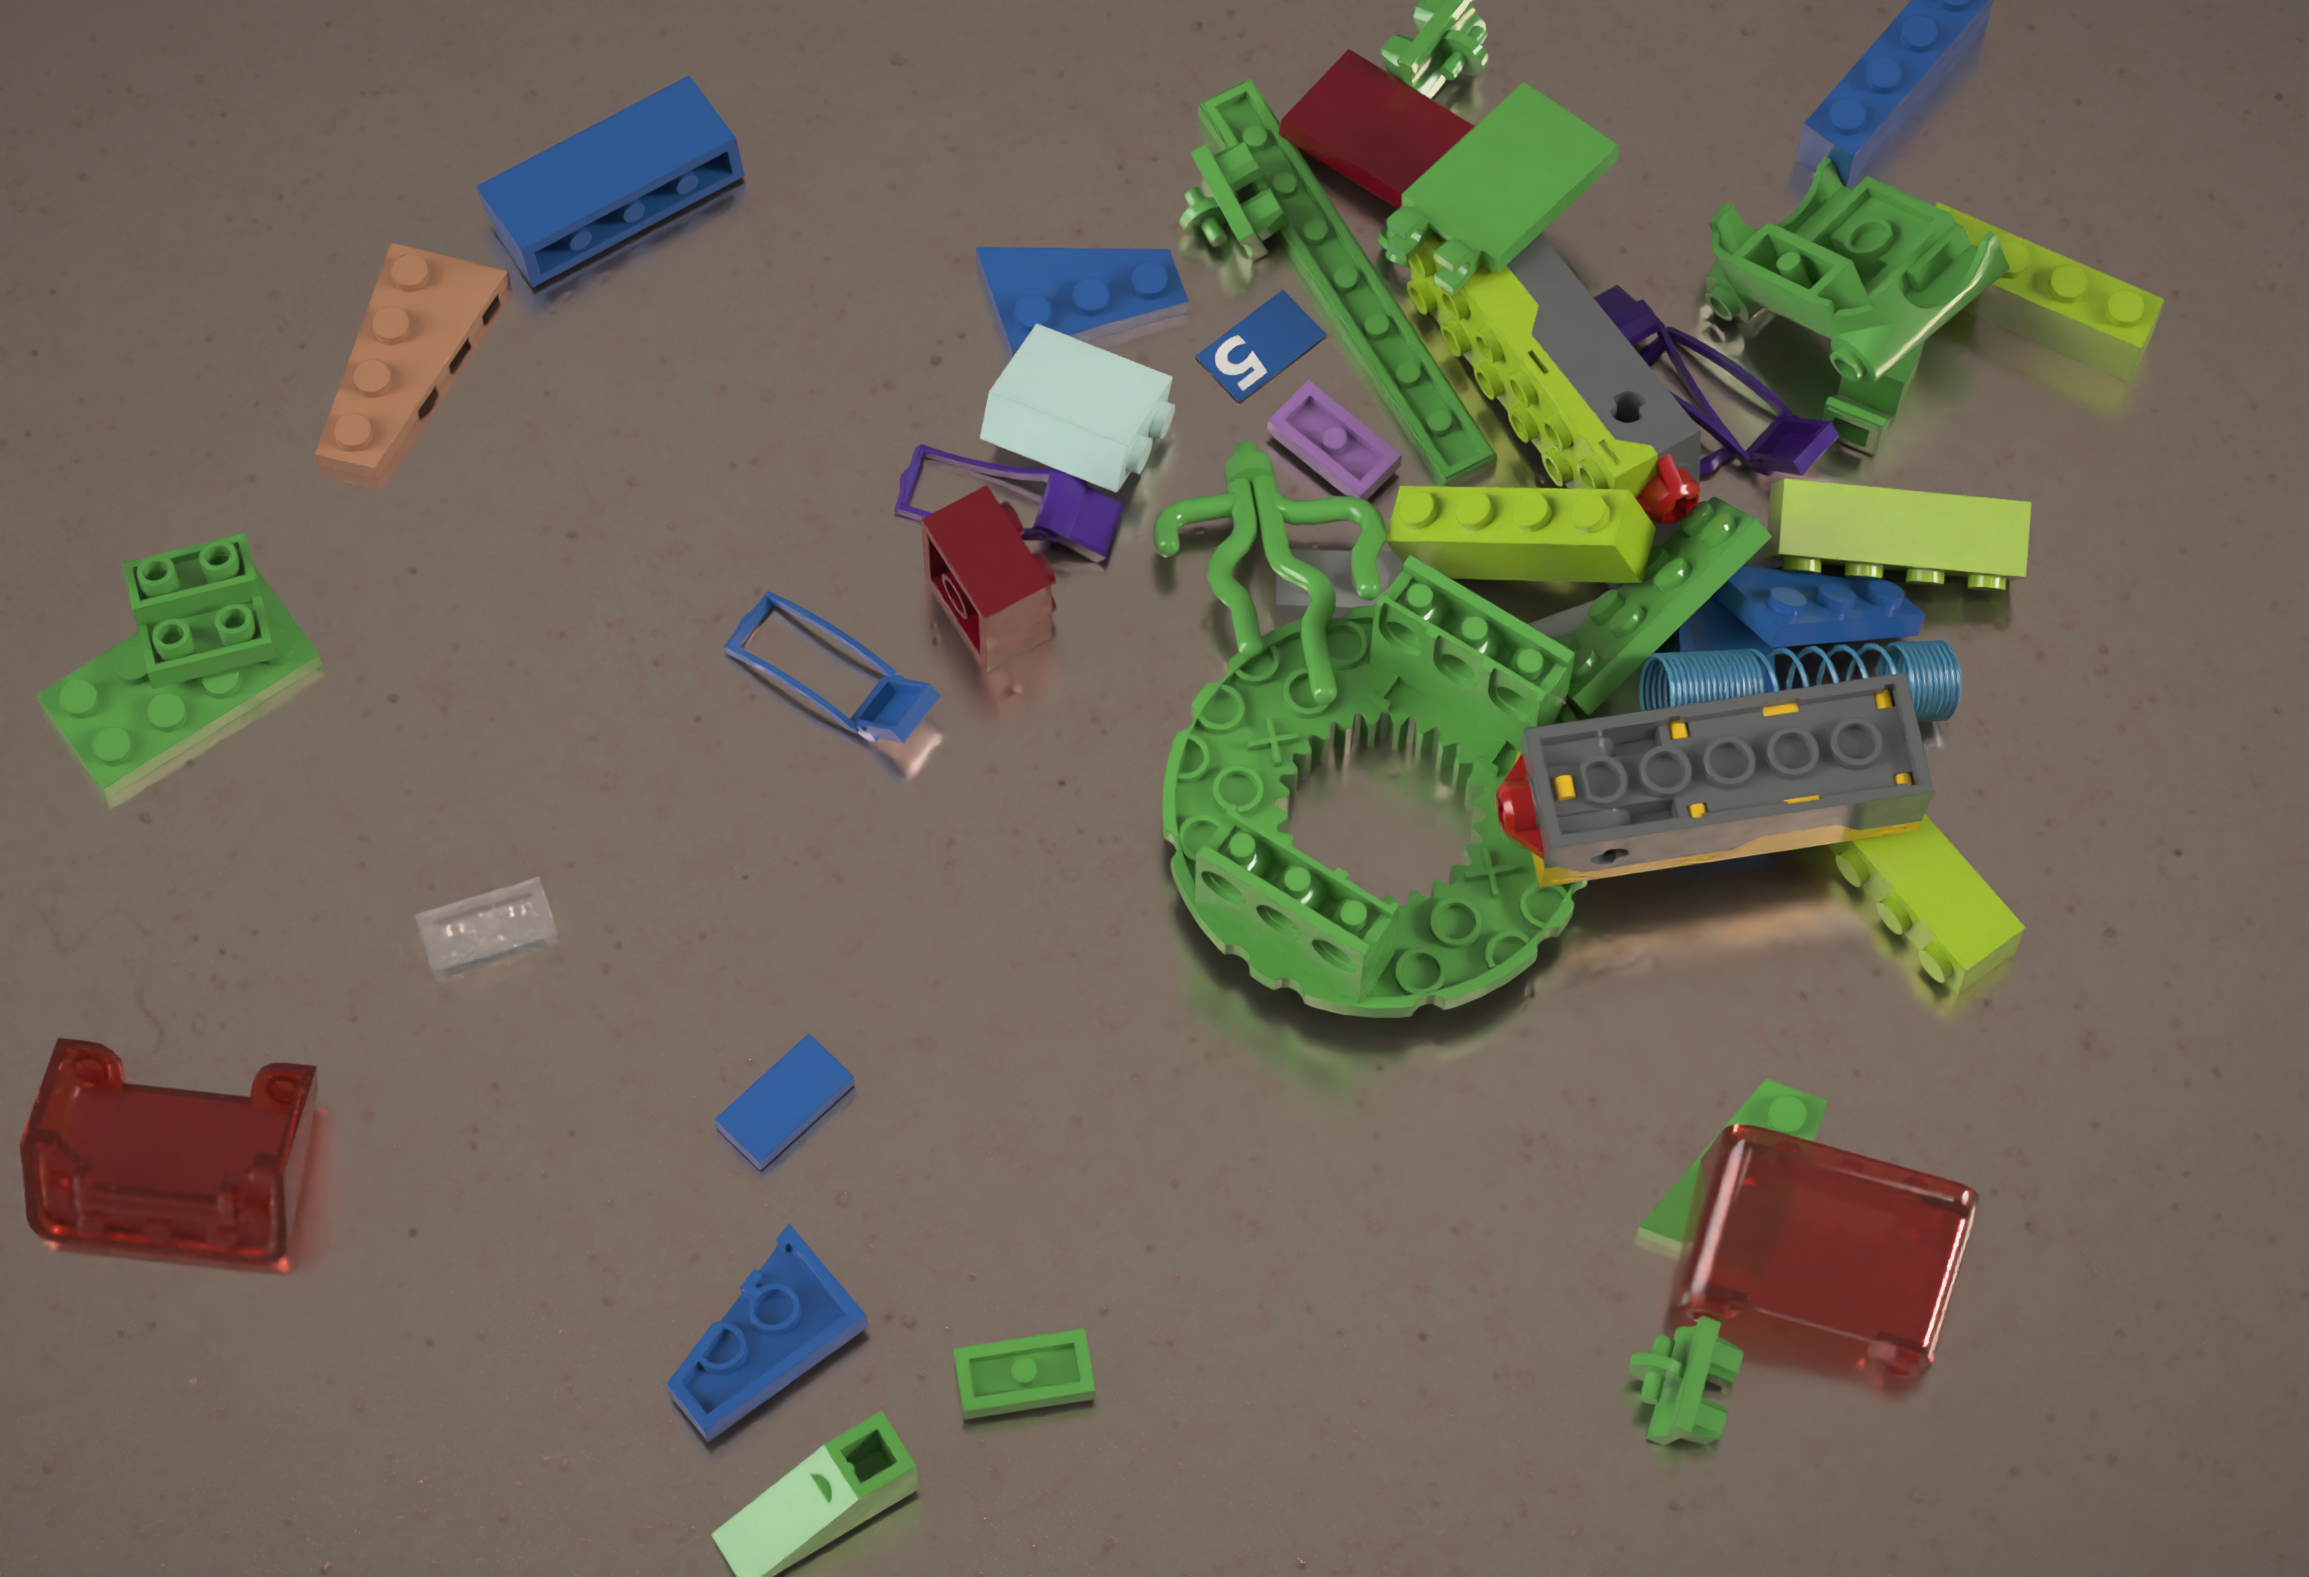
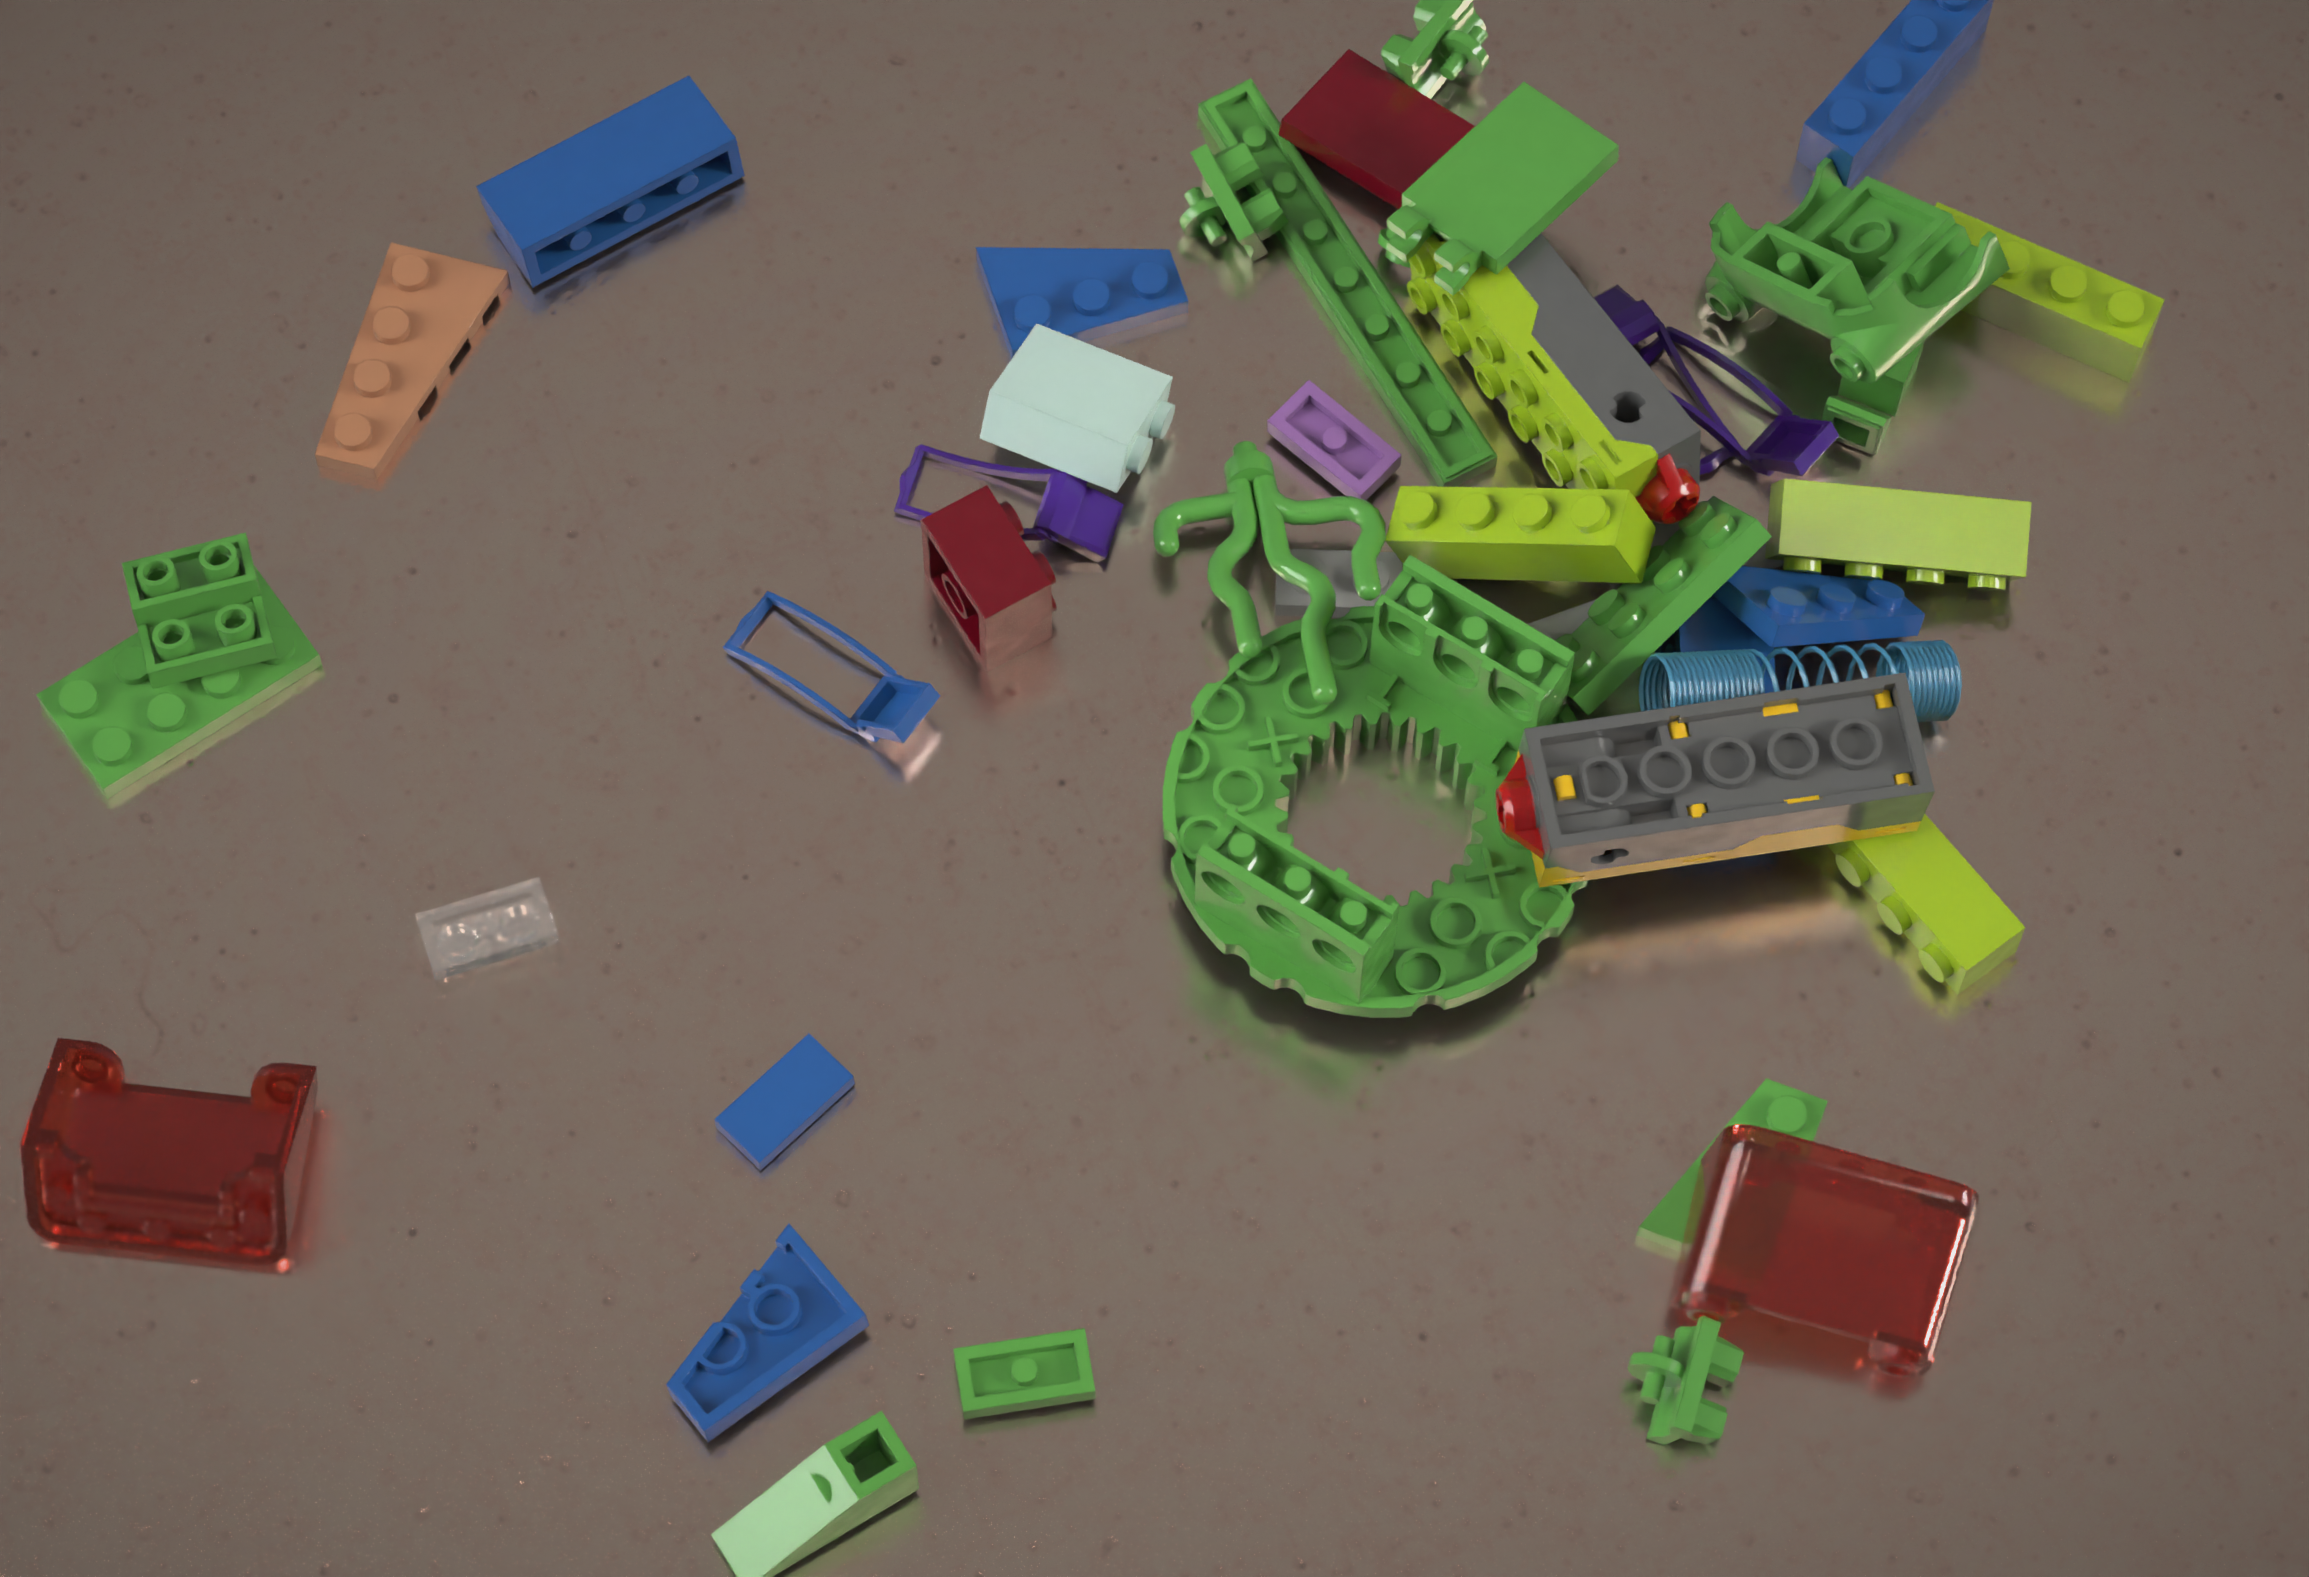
(1260, 345): blue sticker -> none

